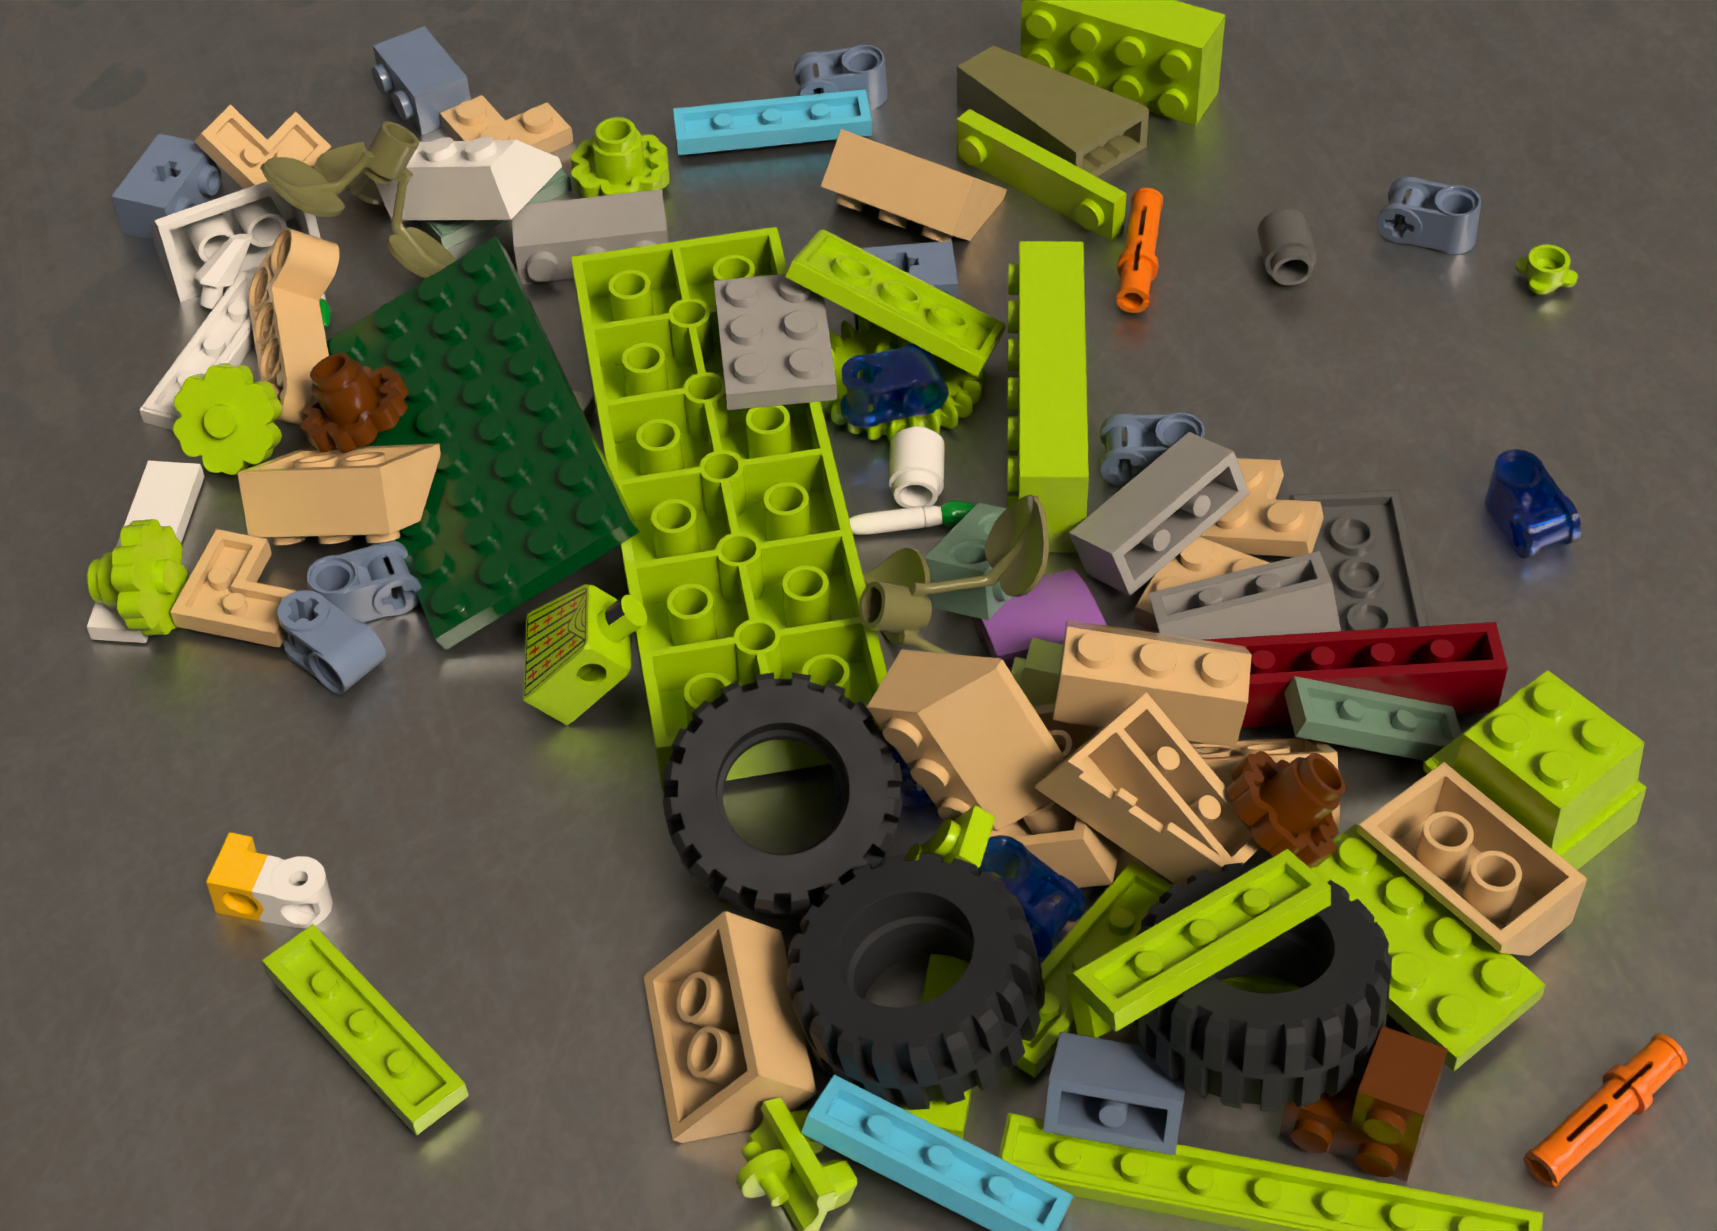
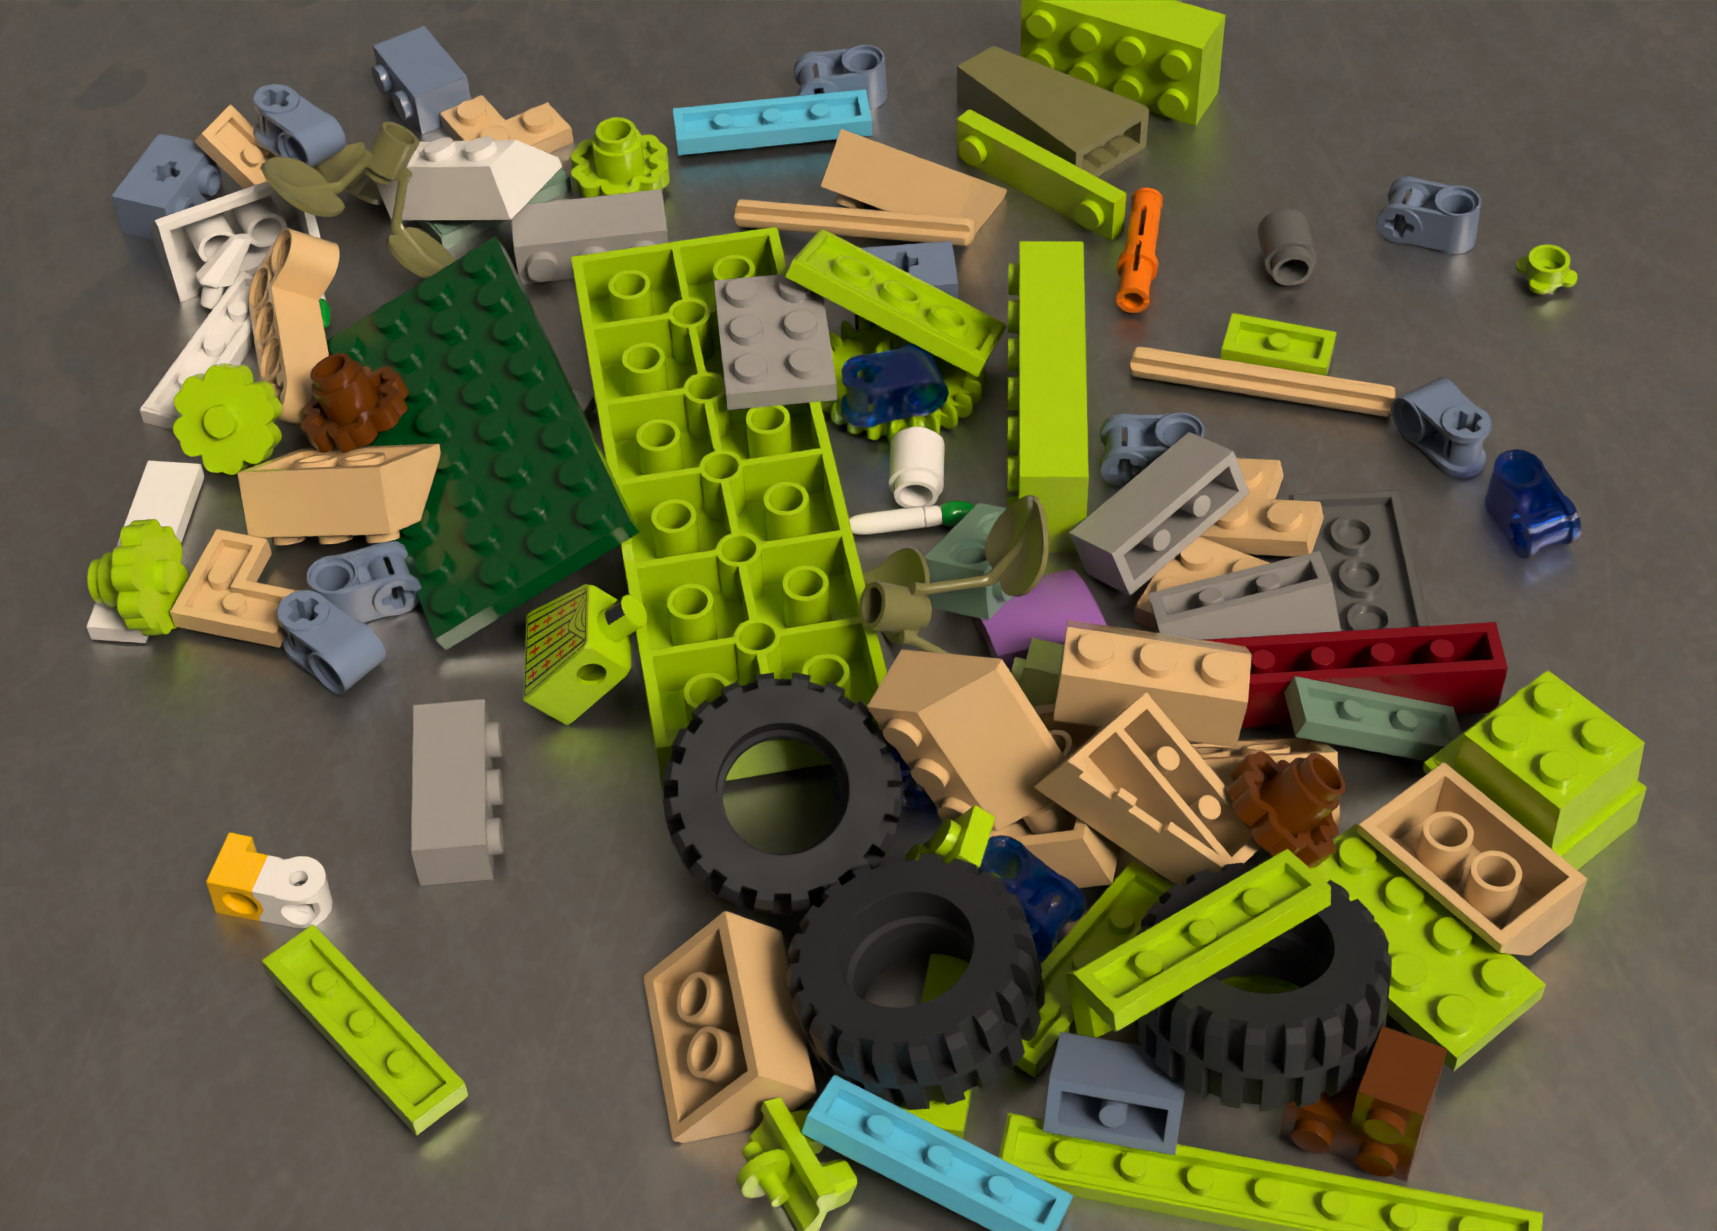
(295, 127): none -> sand blue piece
(455, 792): none -> light grey brick
(855, 222): none -> tan axle
(1262, 381): none -> tan axle
(1278, 344): none -> lime plate
(1444, 426): none -> sand blue piece
(1623, 1093): orange pin -> none

